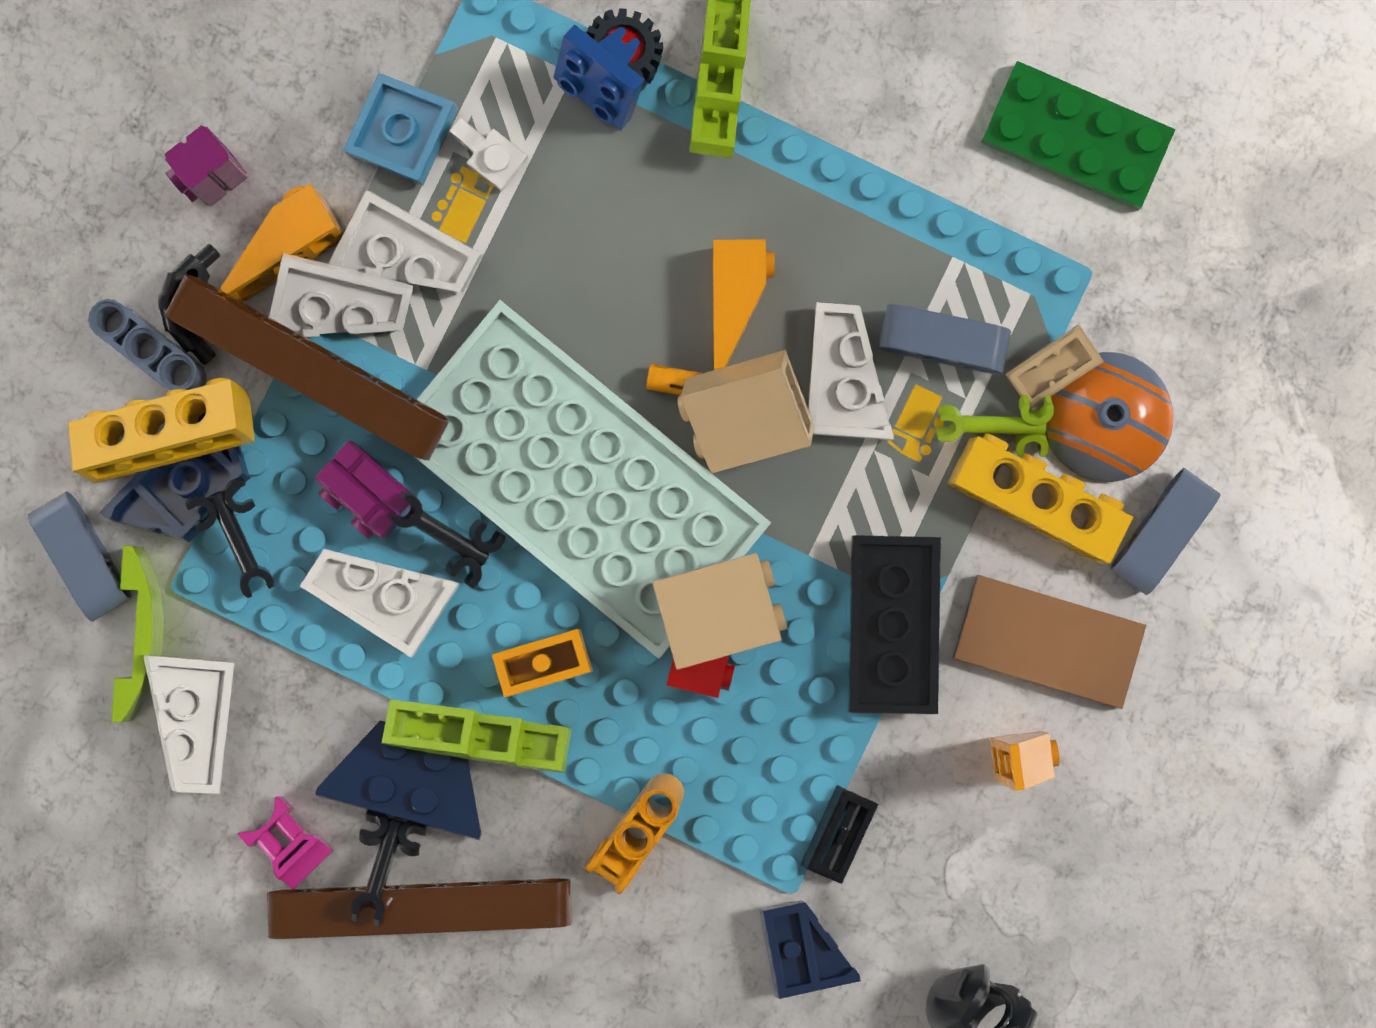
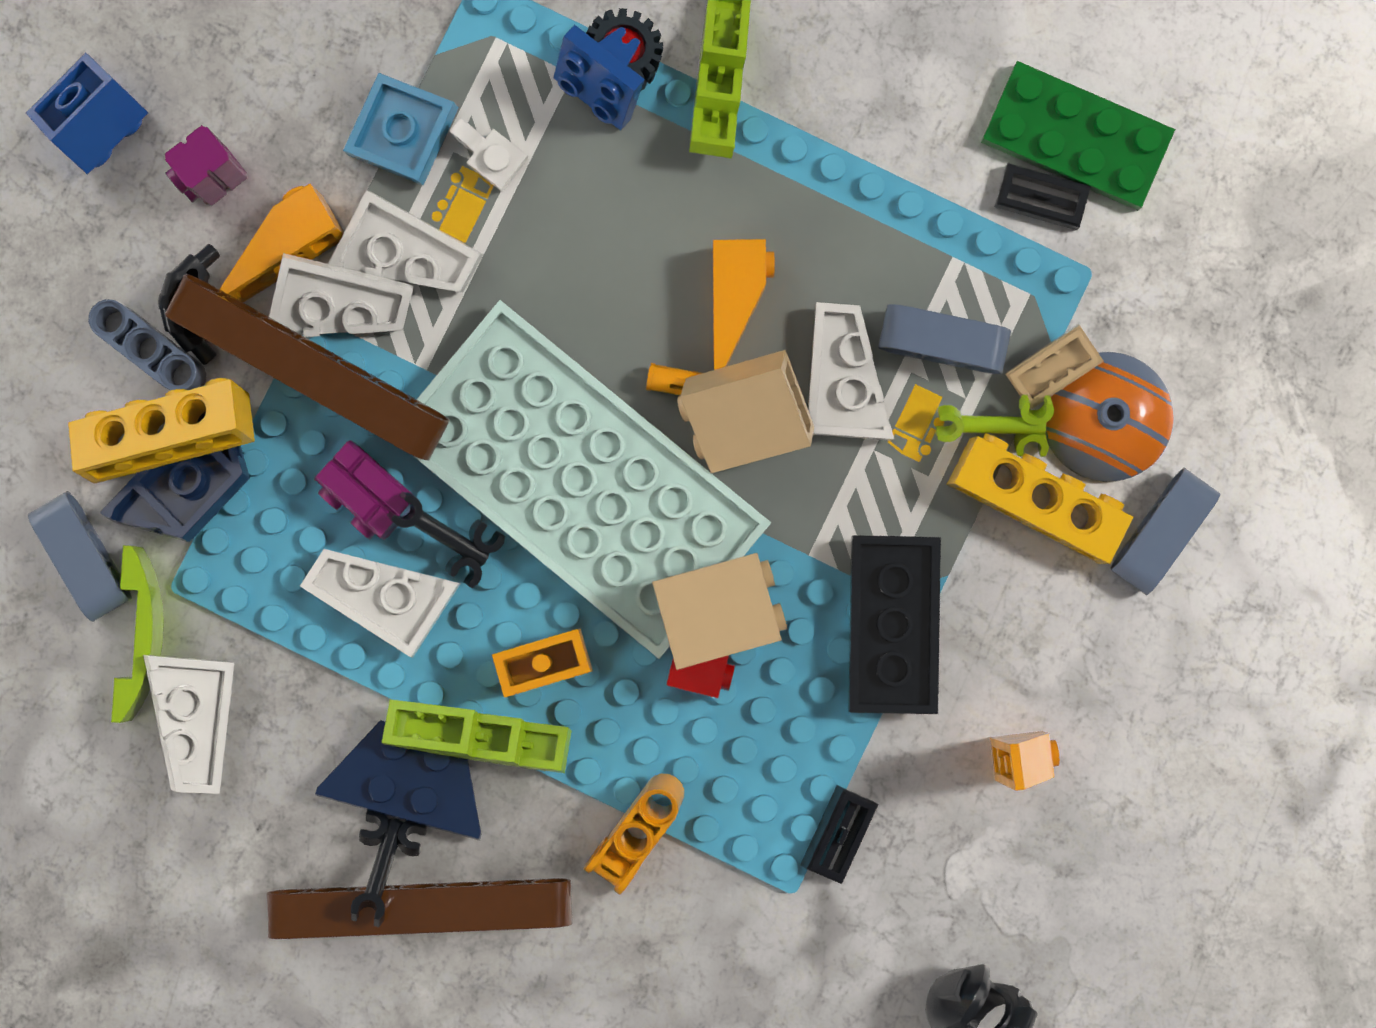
(87, 114): none -> blue slope
(222, 506): black bar -> none
(300, 856): dark pink piece -> none
(802, 952): dark blue wing -> none
(1006, 186): none -> black tile
(1049, 641): medium nougat tile -> none

